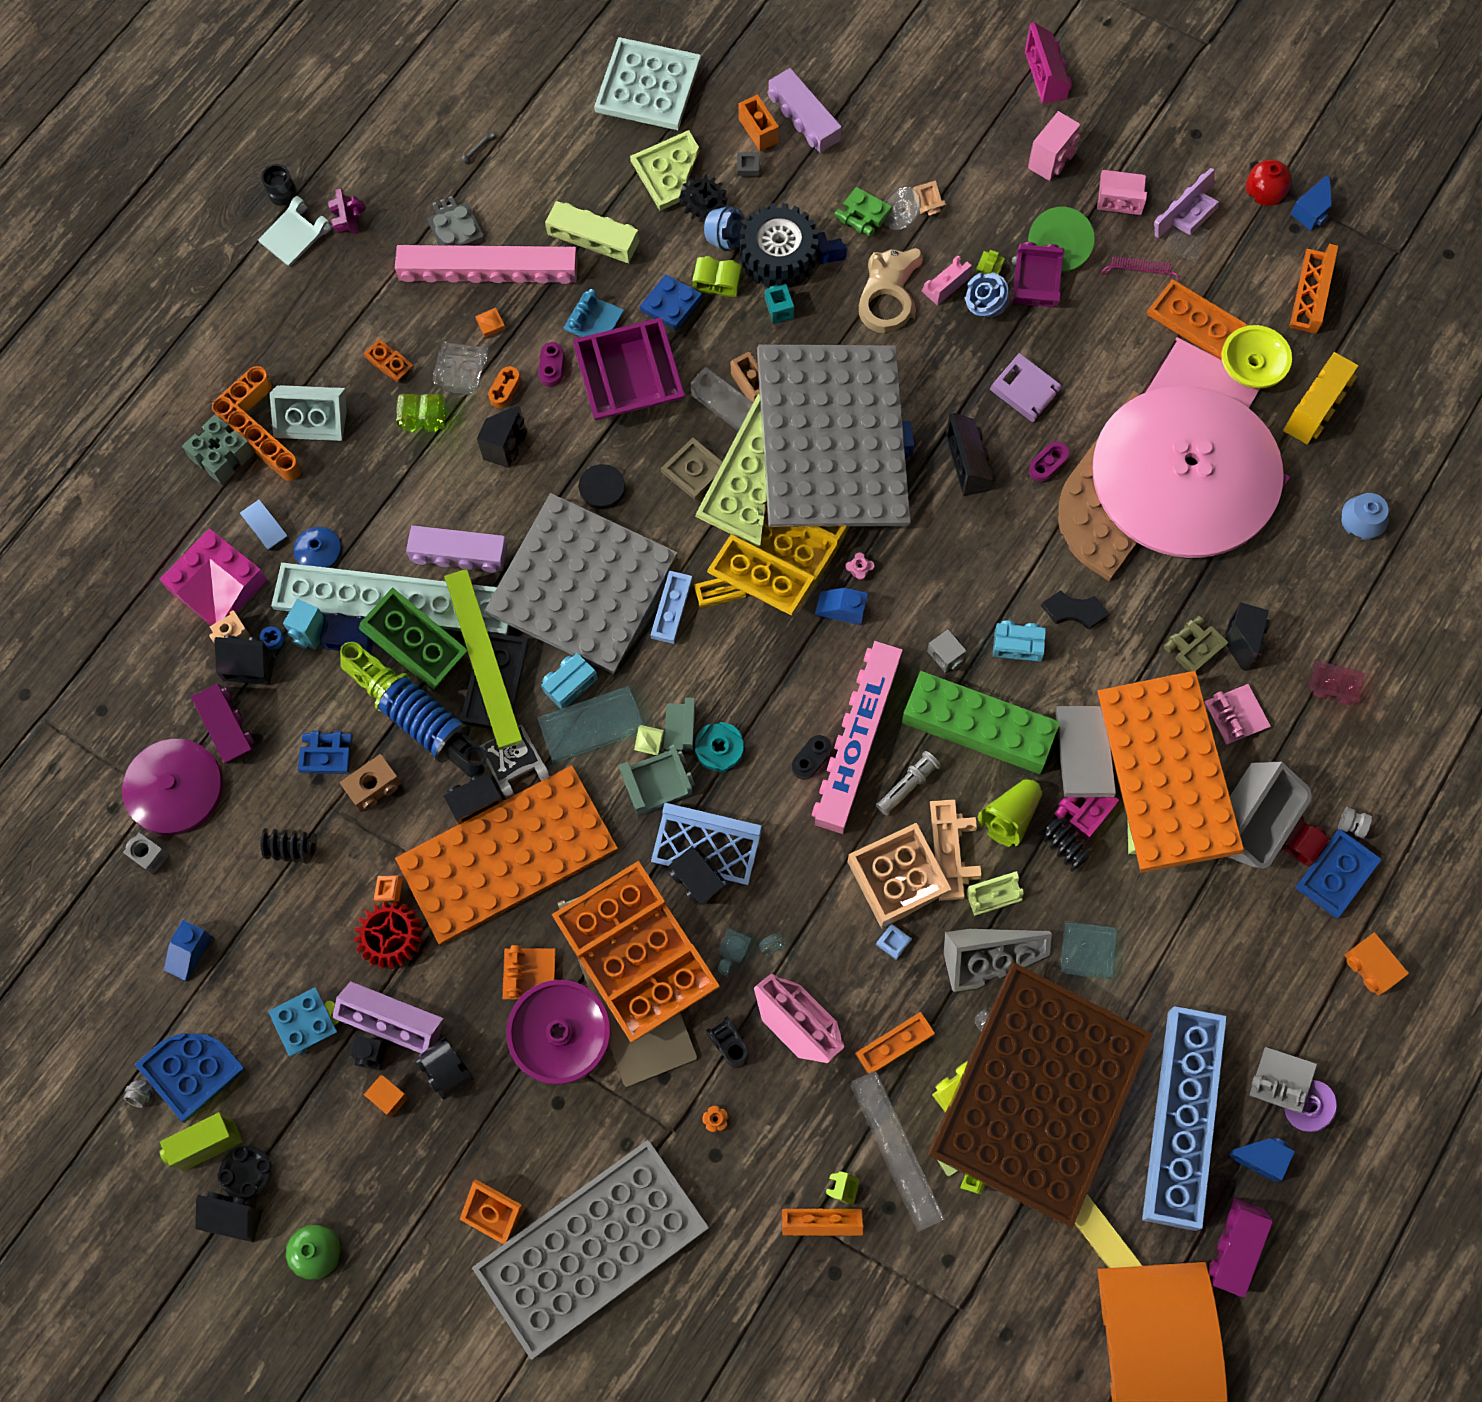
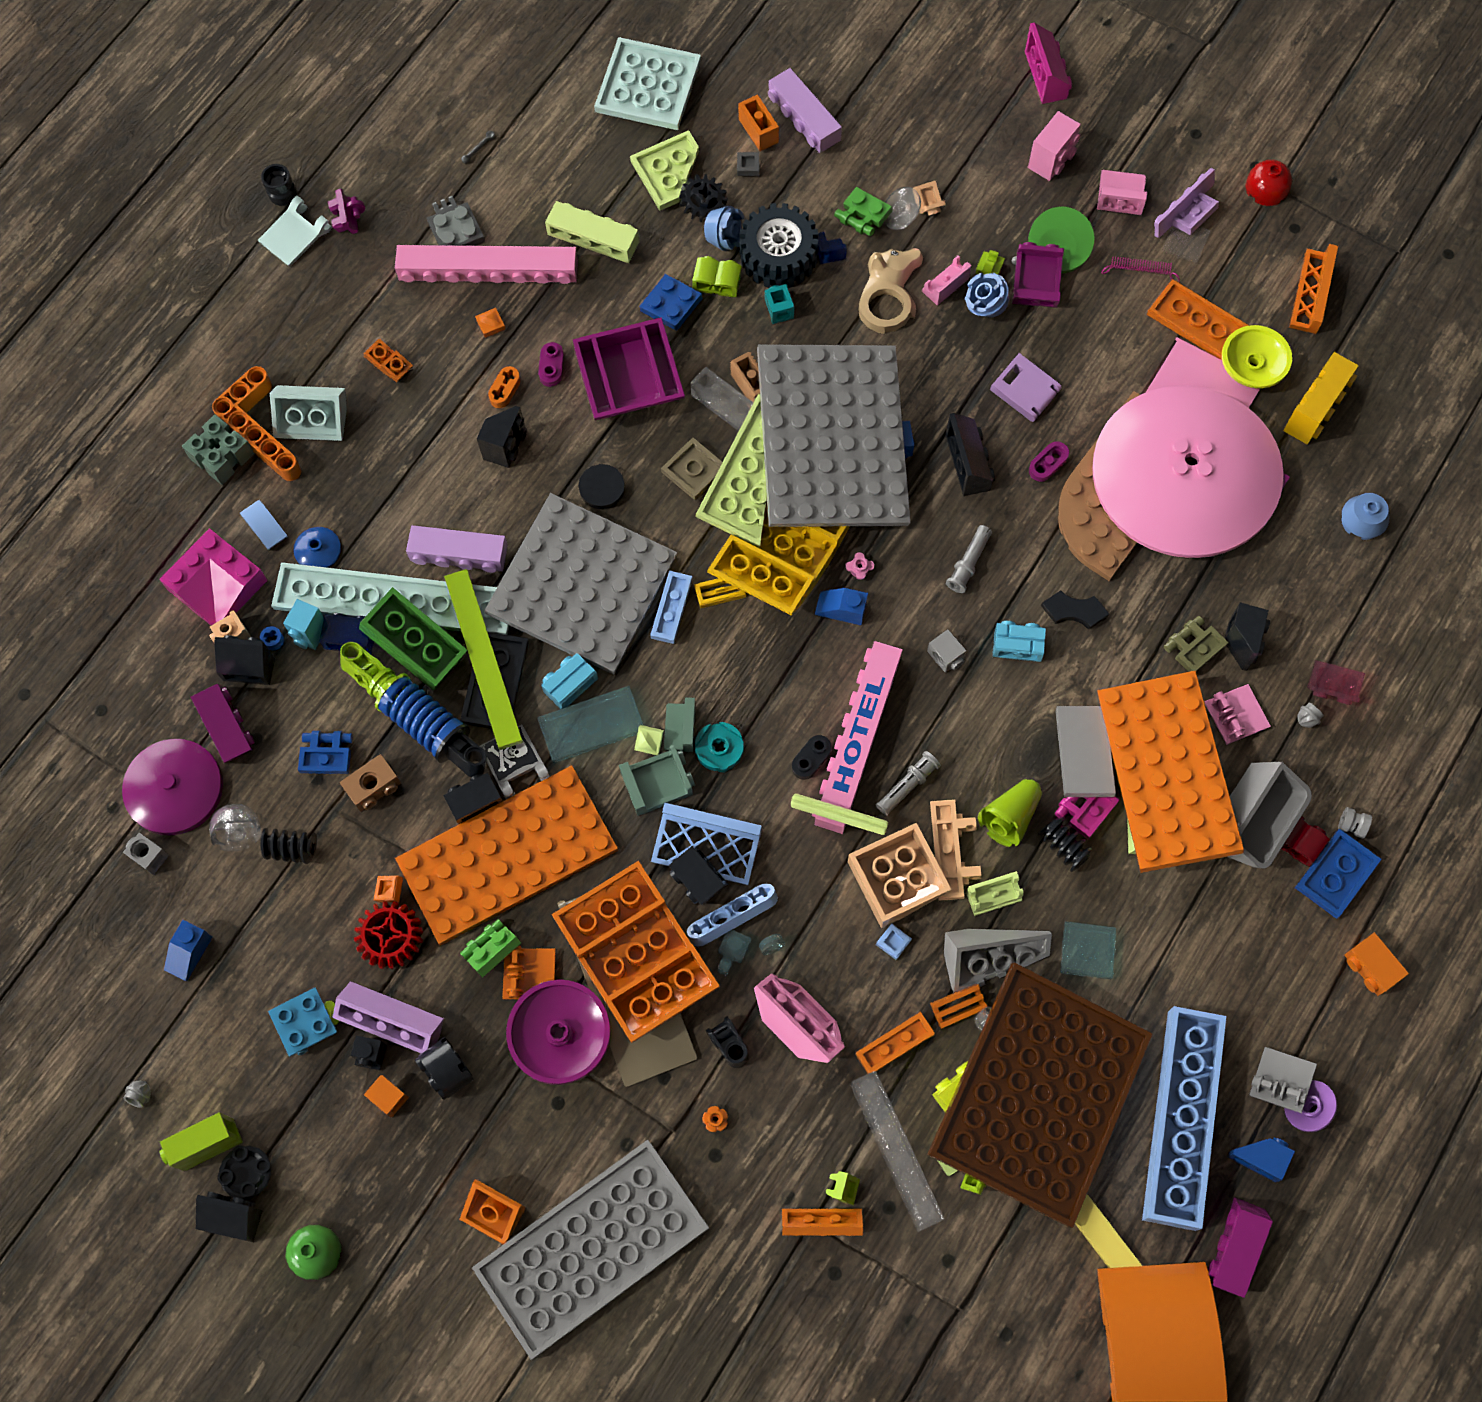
(189, 1071): blue plate -> none
(234, 827): none -> clear cylinder
(421, 411): clear neon green brick -> none
(459, 367): clear slope -> none
(497, 946): none -> bright green plate
(592, 316): dark azure hinge -> none
(731, 912): none -> light blue beam
(839, 814): none -> yellowish green axle
(964, 1014): none -> orange tile
(965, 568): none -> light grey pin
(980, 722): bright green brick -> none
(1309, 715): none -> light grey plate
(1314, 205): blue slope -> none

